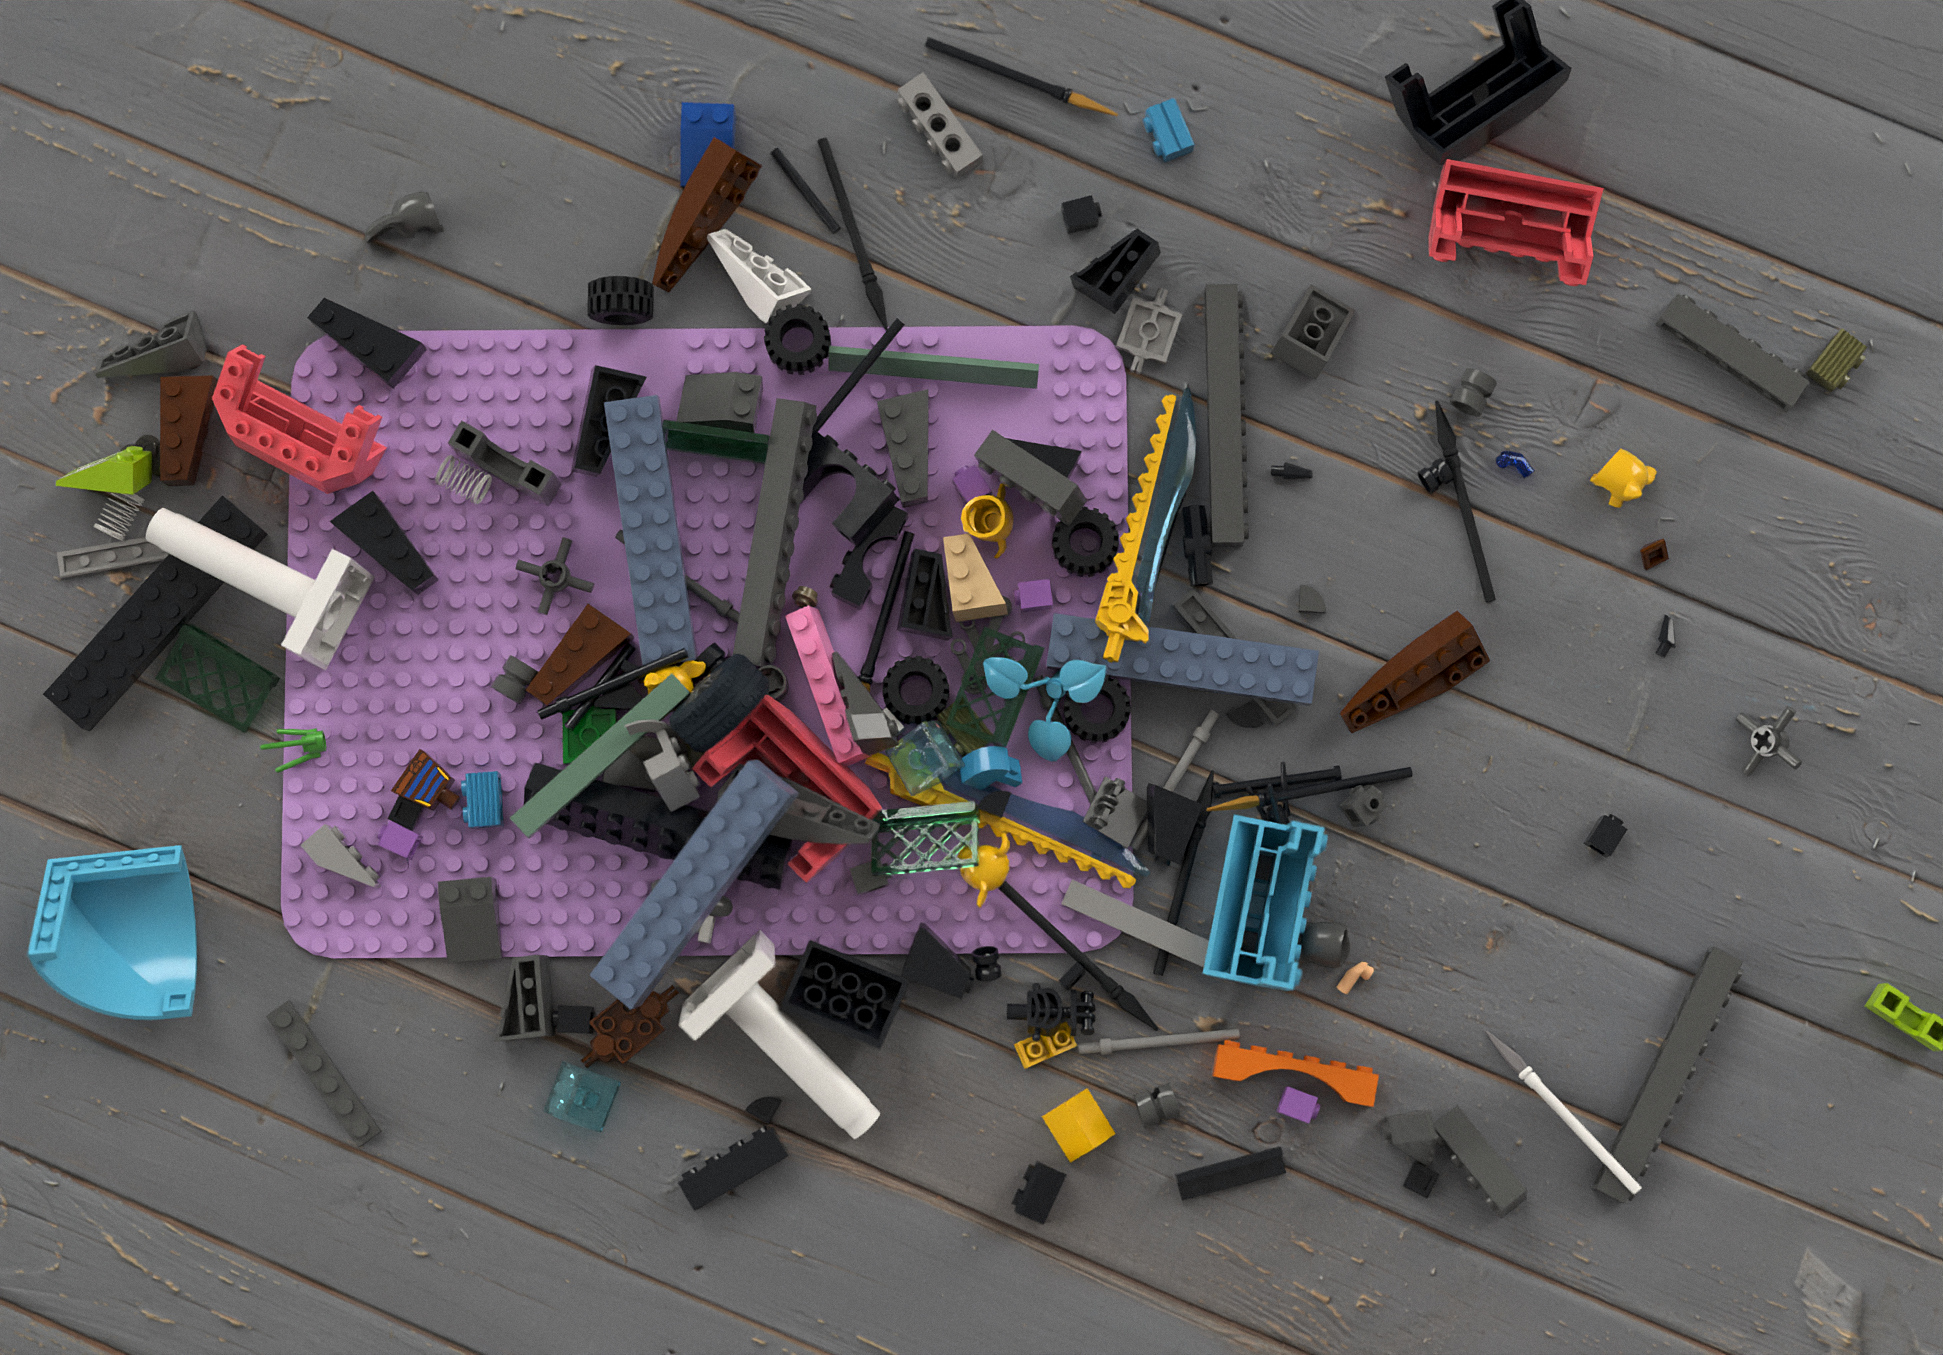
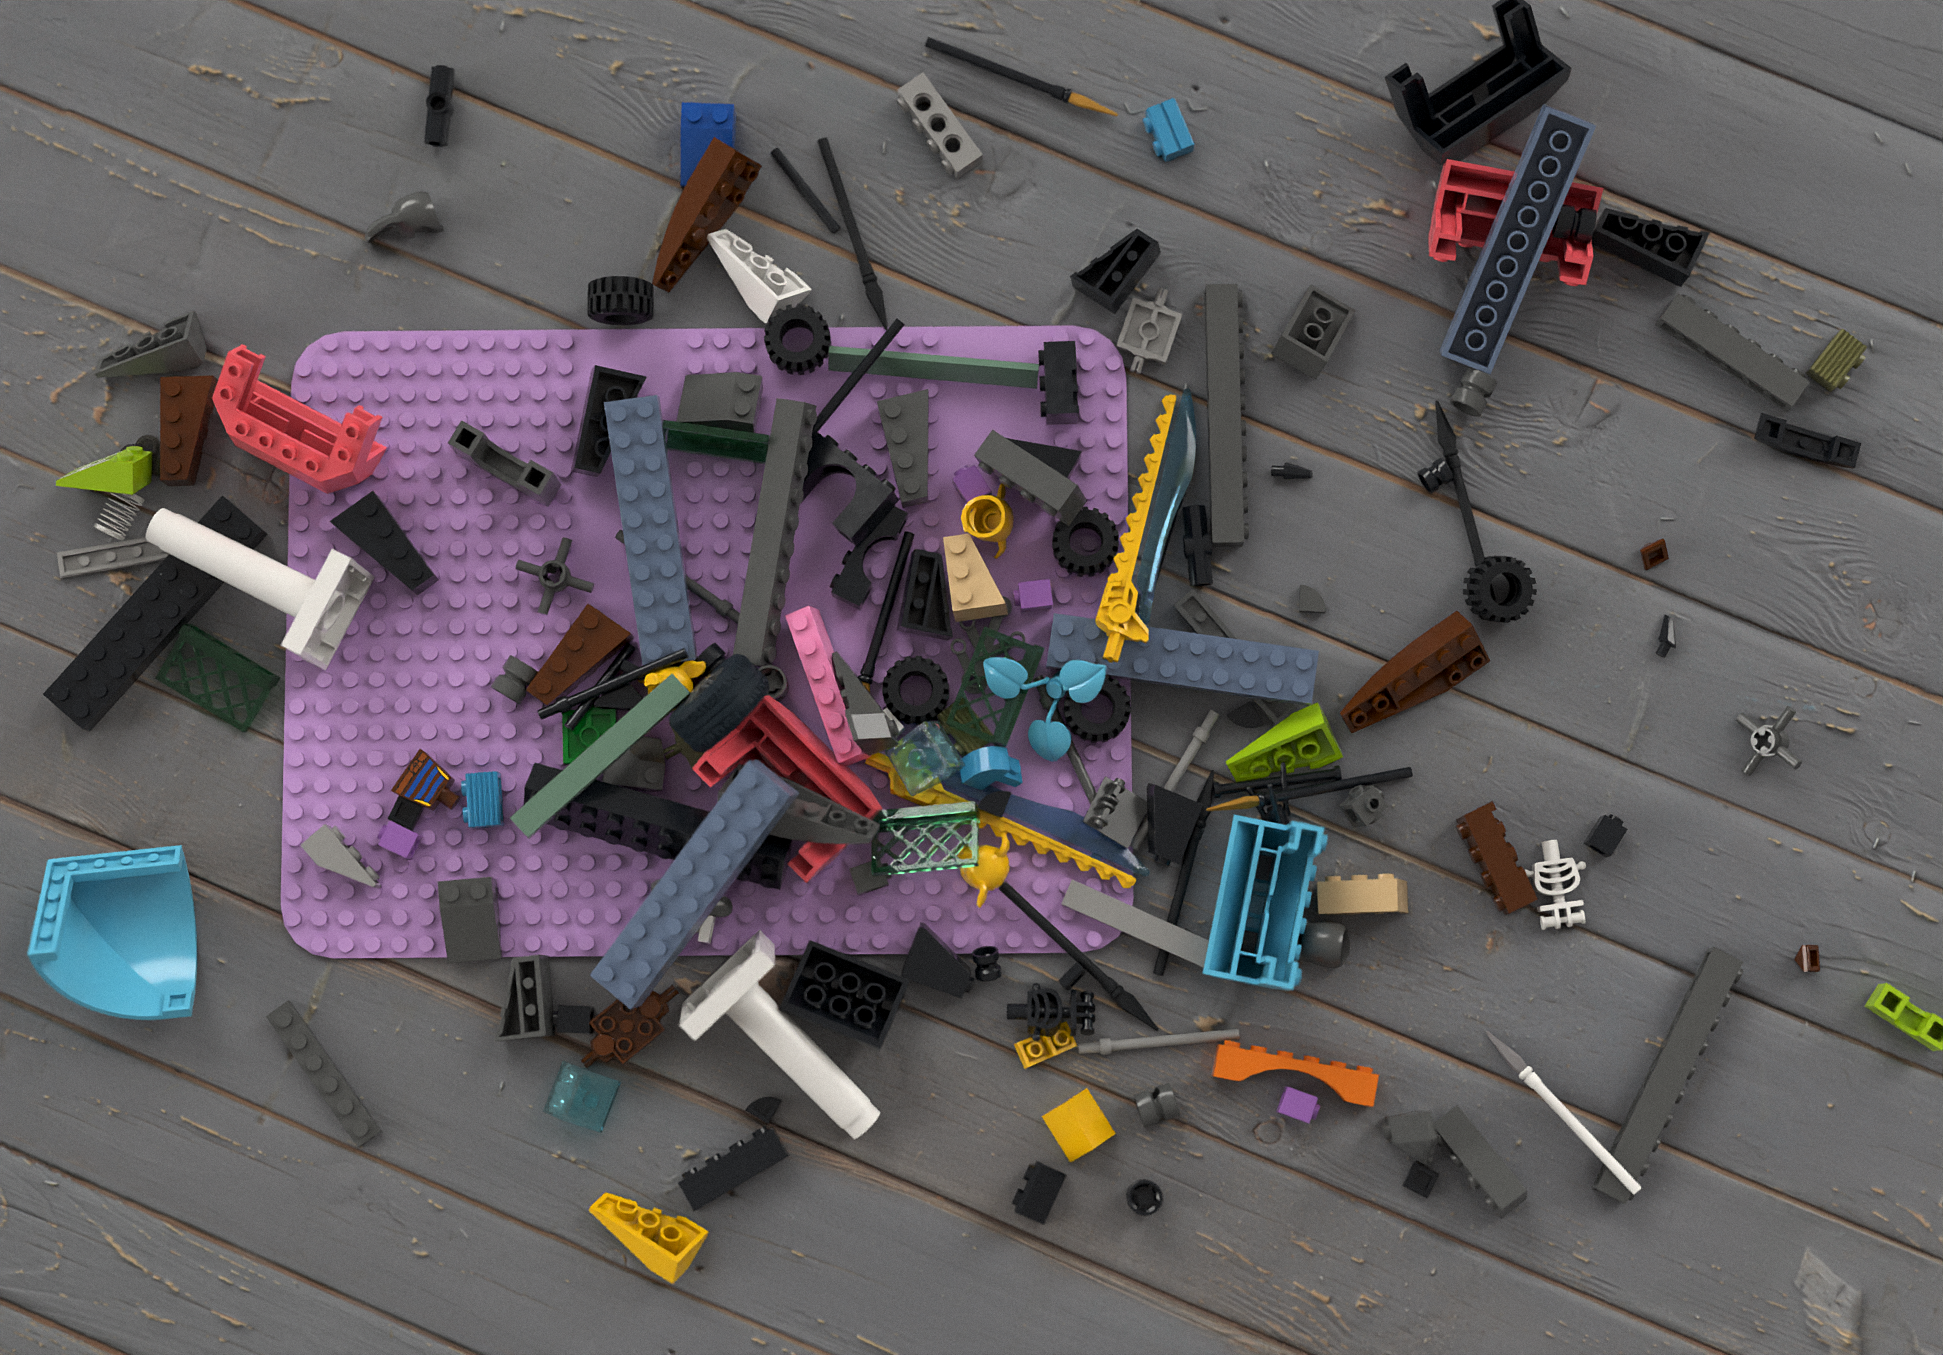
(312, 742): bright green plant -> none
(370, 342): black wedge -> none
(439, 120): none -> black piece
(477, 488): white piece -> none
(657, 1240): none -> yellow wedge
(671, 767): light grey piece -> none
(805, 596): dark tan plate -> none
(1059, 382): none -> black wedge
(1080, 214): black brick -> none
(1144, 1197): none -> black wheel
(1230, 1173): black fence -> none
(1297, 740): none -> lime wedge
(1352, 976): light nougat arm -> none
(1362, 895): none -> tan wedge
(1495, 859): none -> reddish brown wedge
(1515, 459): clear blue arm -> none
(1517, 238): none -> sand blue brick
(1519, 589): none -> black tyre
(1552, 860): none -> white torso
(1575, 223): none -> black wheel
(1624, 477): yellow piece -> none
(1650, 244): none -> black wedge
(1806, 443): none -> black slope
(1808, 958): none -> reddish brown slope

